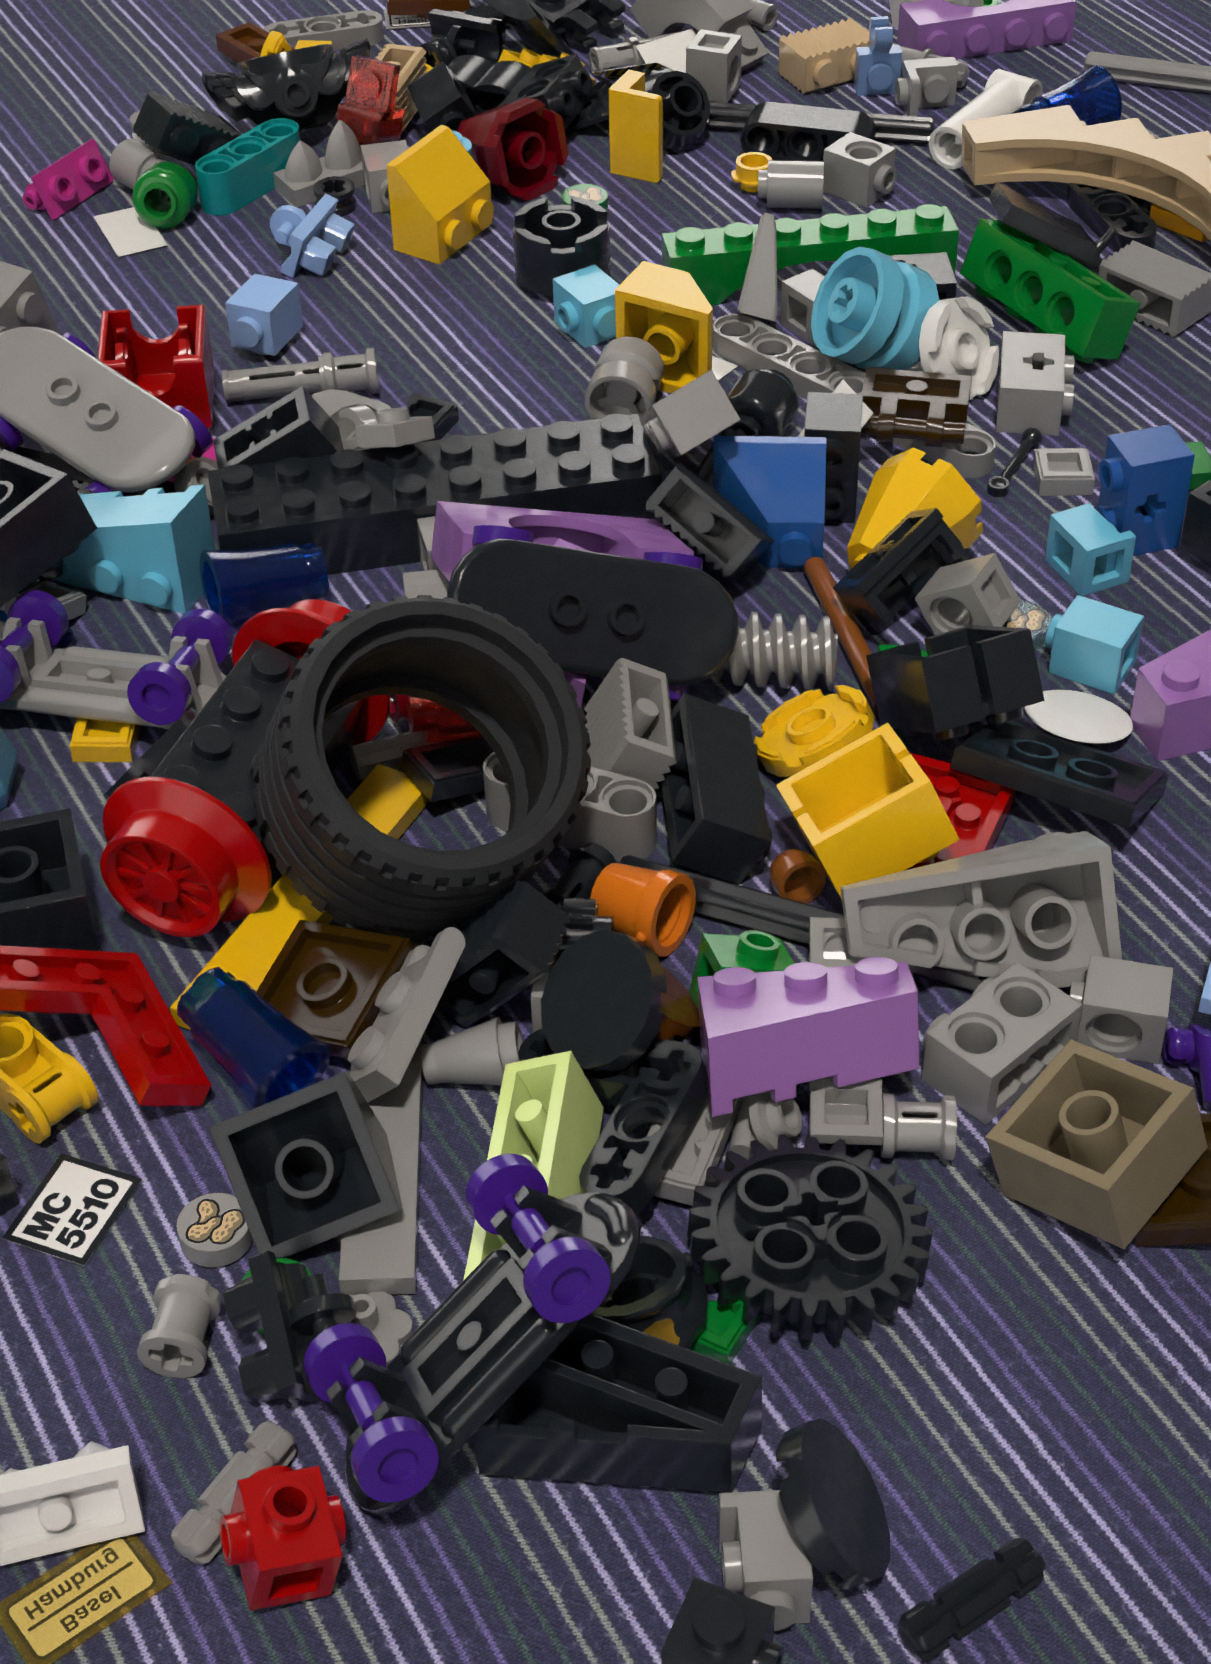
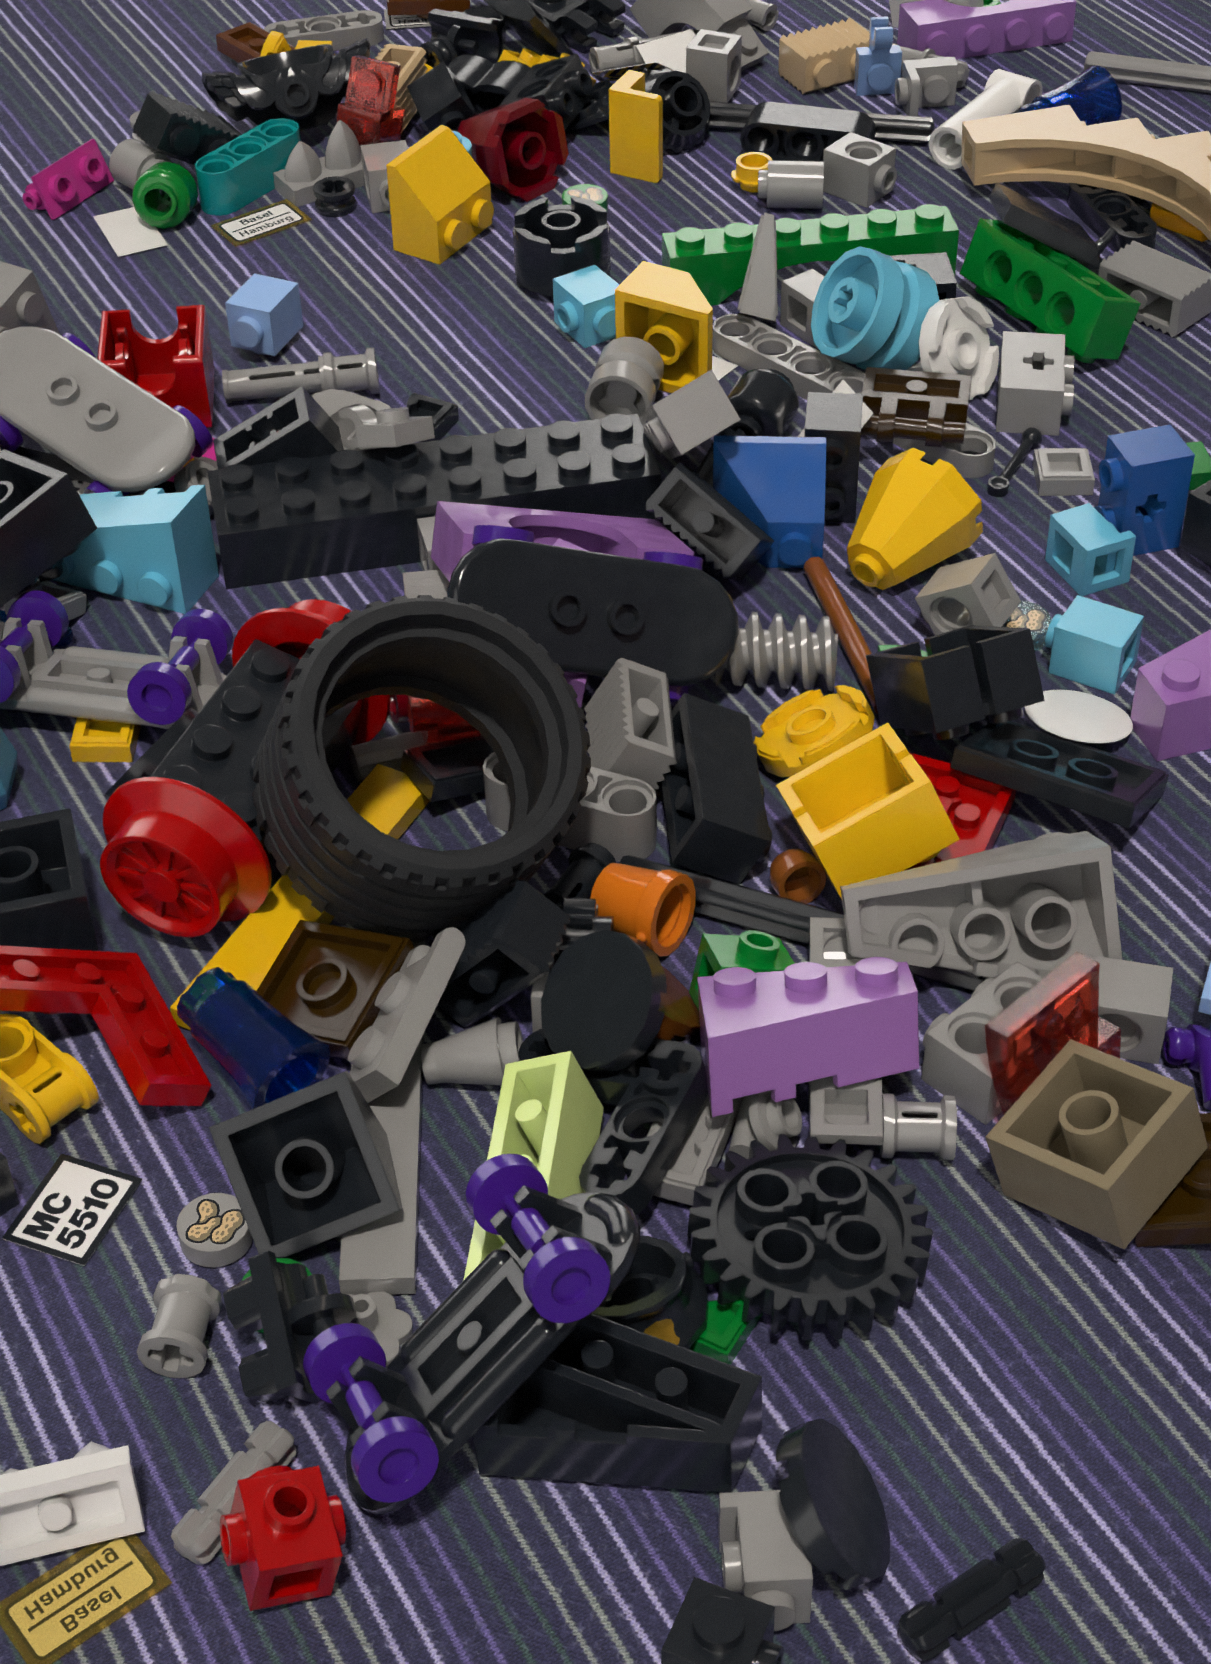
(260, 579): clear blue plant -> none
(261, 222): none -> sticker
(311, 236): light blue hips -> none
(898, 568): black hinge -> none
(1042, 1022): none -> clear red slope

